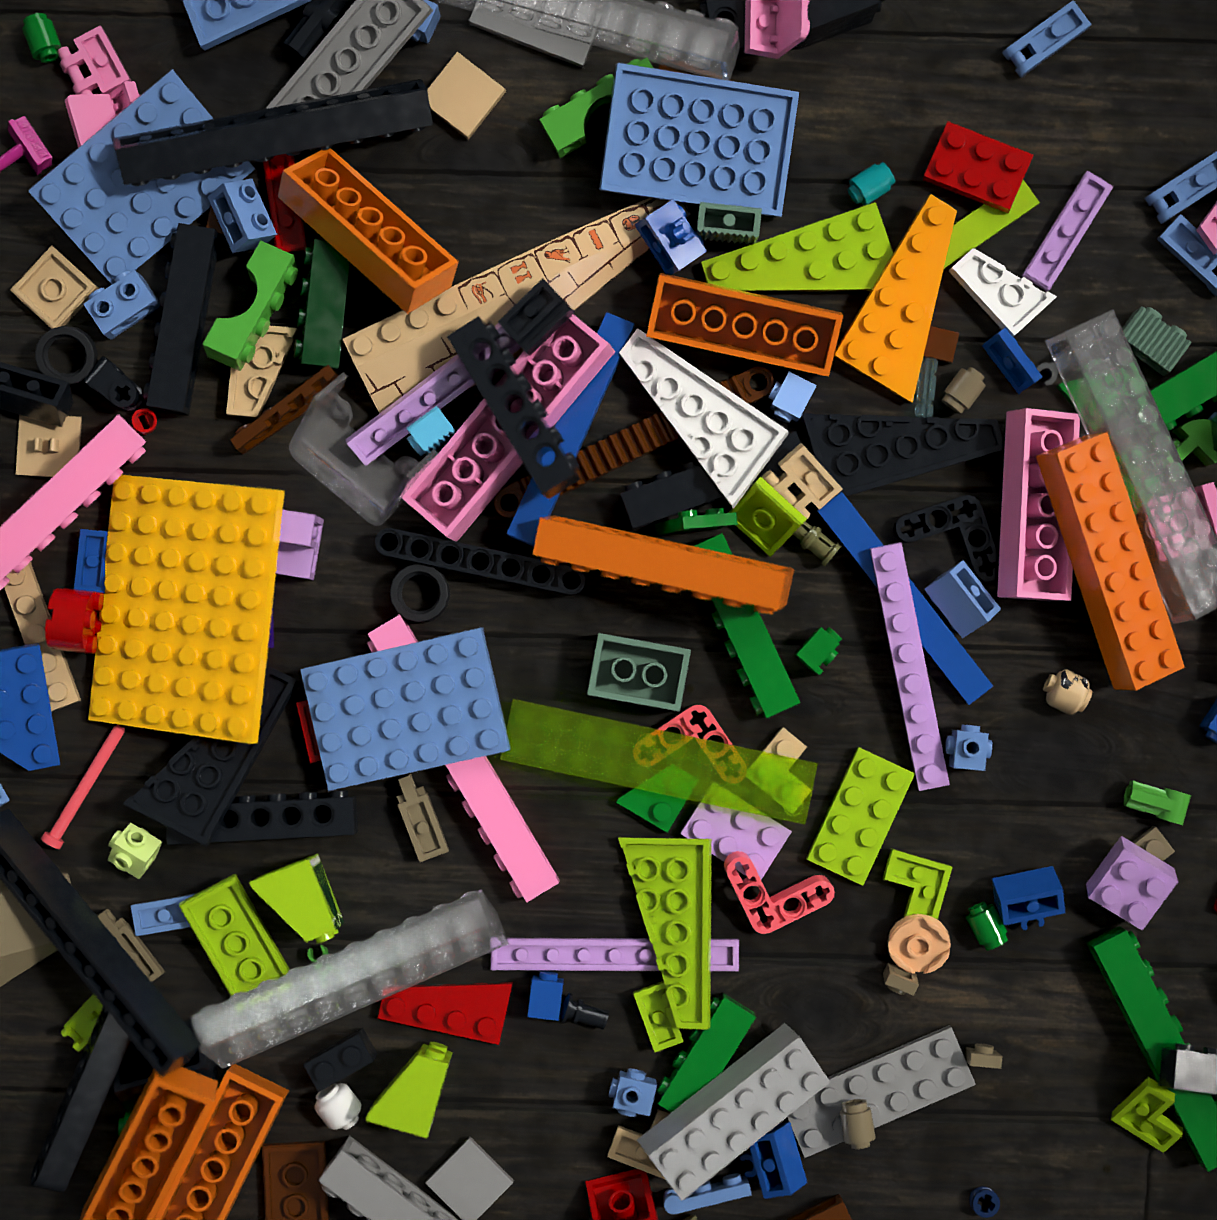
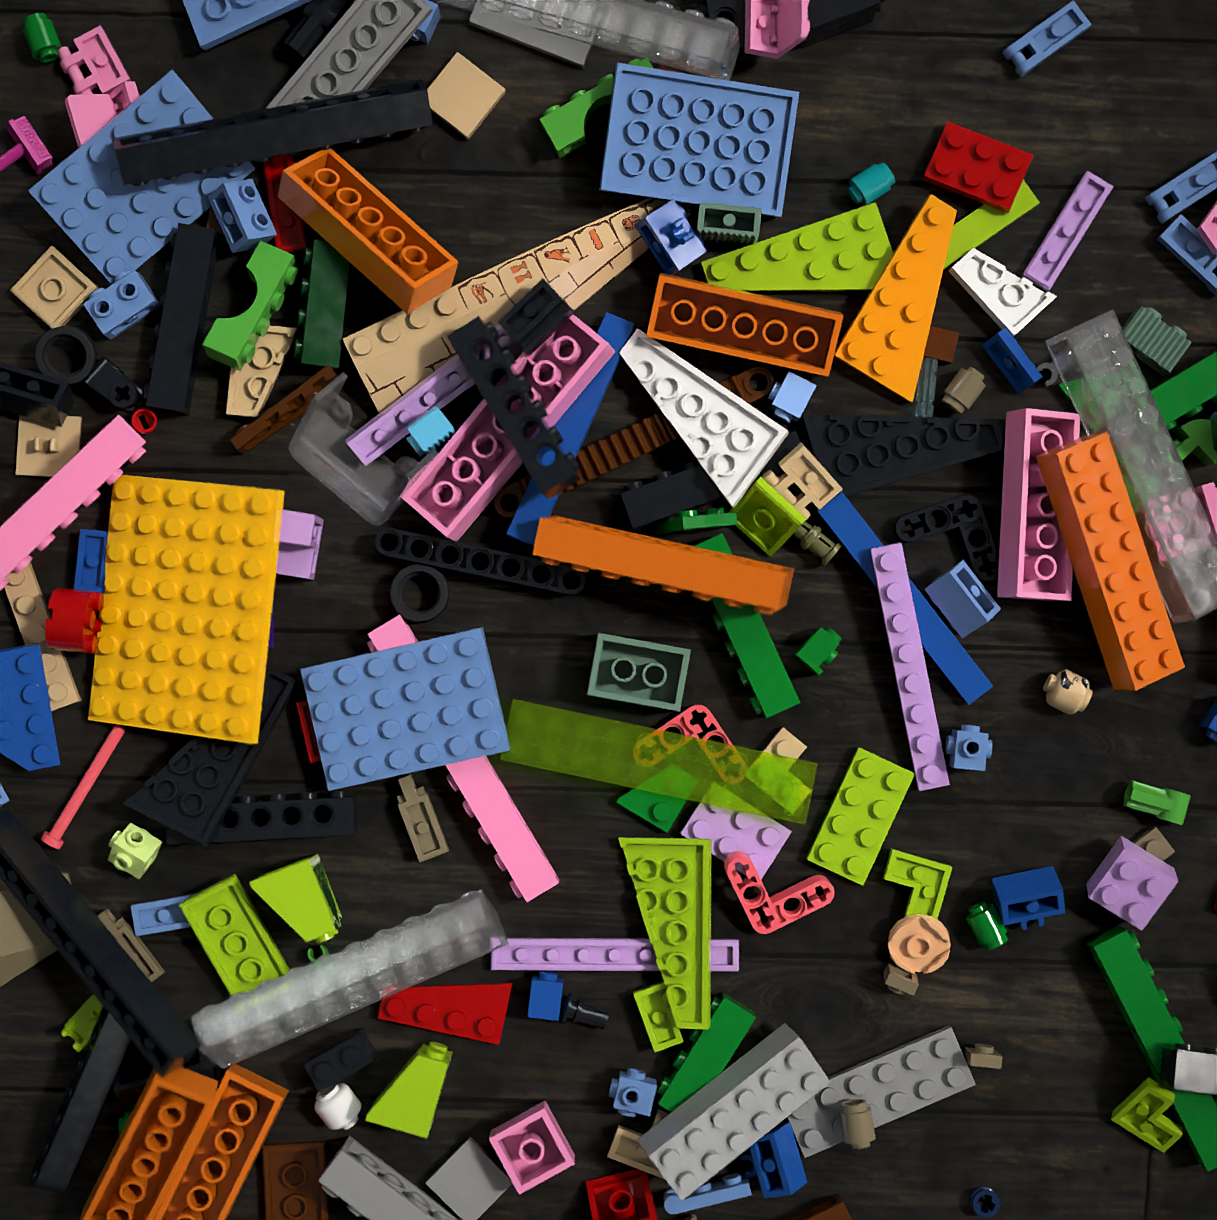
(532, 1147): none -> bright pink brick

